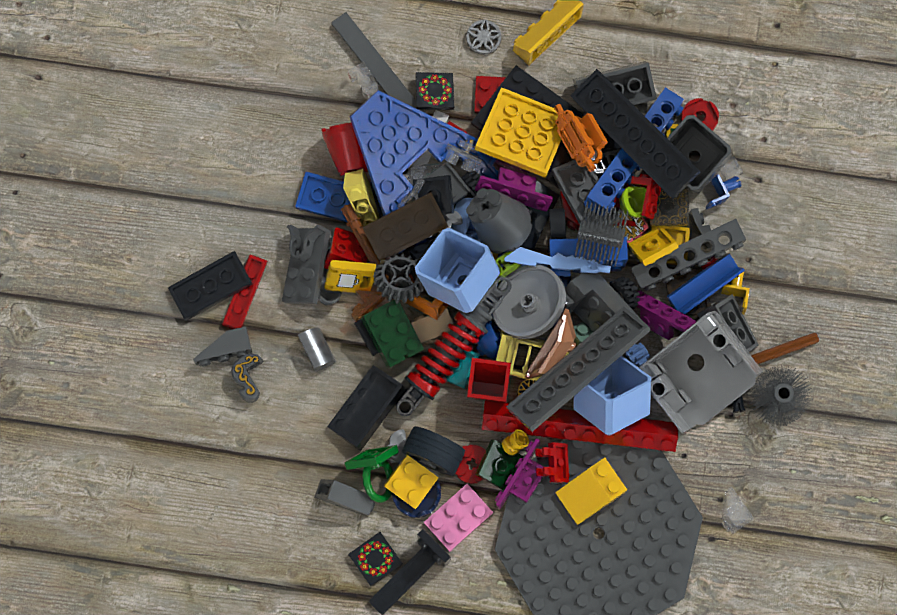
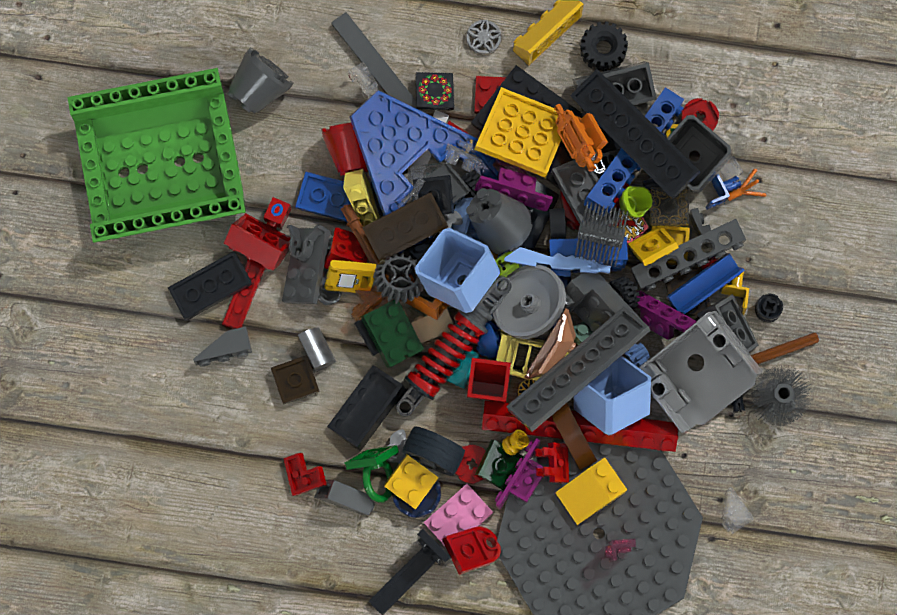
(154, 127): none -> bright green slope
(242, 378): dark grey animal -> none
(258, 82): none -> dark grey cone
(258, 241): none -> red slope
(277, 213): none -> red brick
(295, 379): none -> dark brown plate
(300, 478): none -> red plate
(375, 559): tile -> none
(470, 550): none -> red tile
(573, 437): none -> reddish brown slope
(603, 33): none -> black tyre
(622, 546): none -> clear pink bracket
(652, 192): red bracket -> none
(742, 190): none -> orange plant
(769, 308): none -> black wheel

